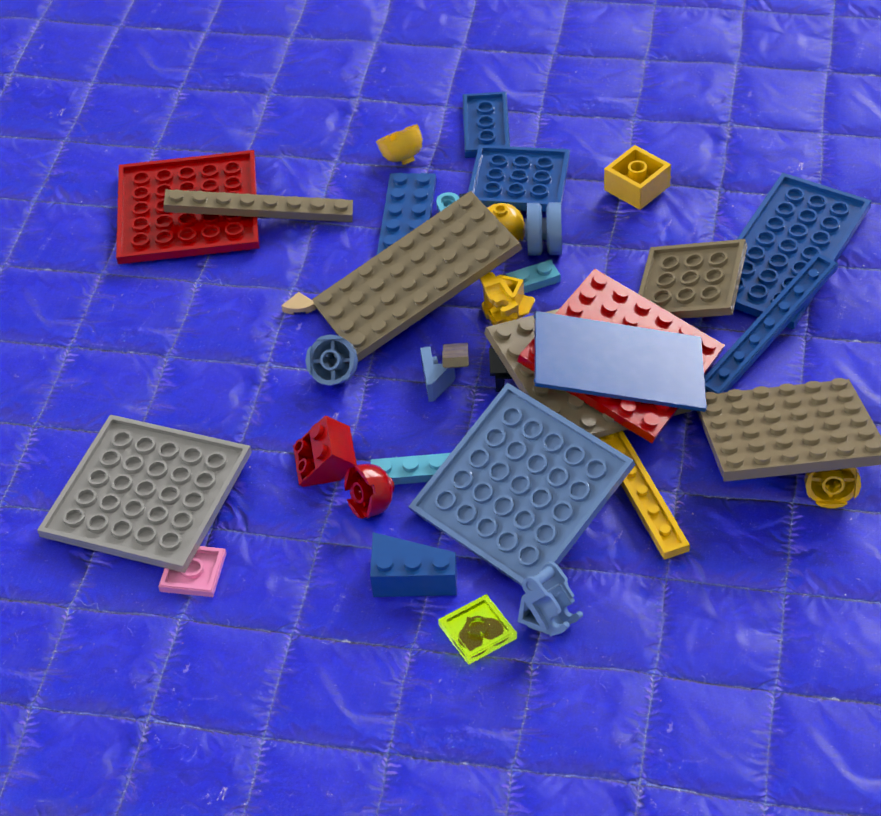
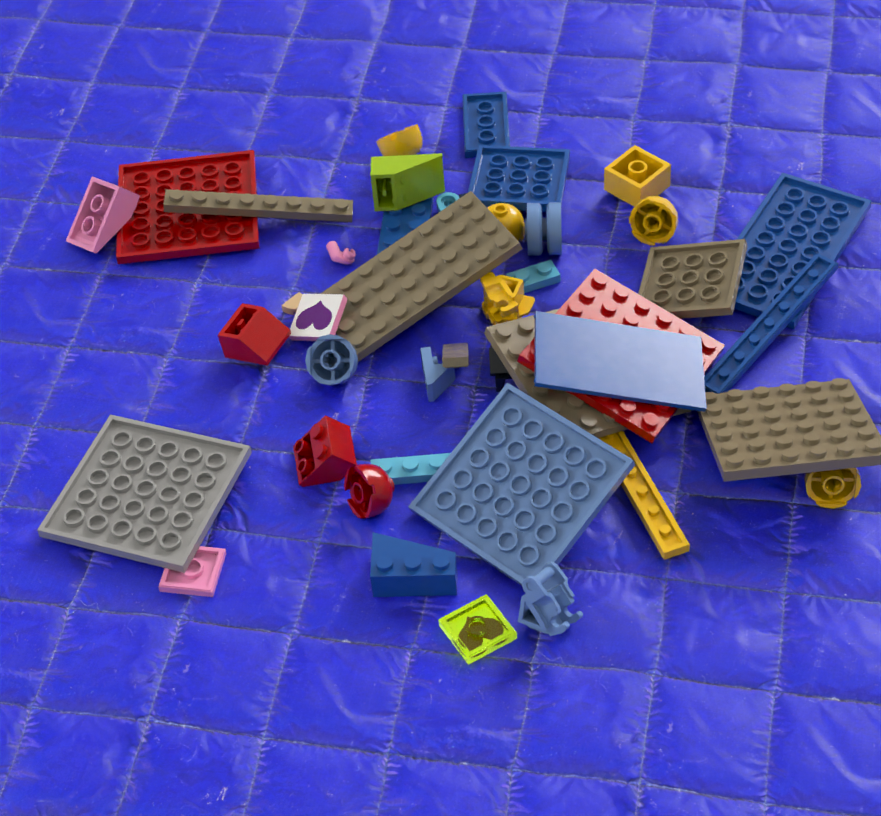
(101, 214): none -> bright pink slope
(253, 335): none -> red slope
(317, 316): none -> tile
(345, 257): none -> bright pink arm
(405, 180): none -> lime slope
(653, 220): none -> yellow cylinder

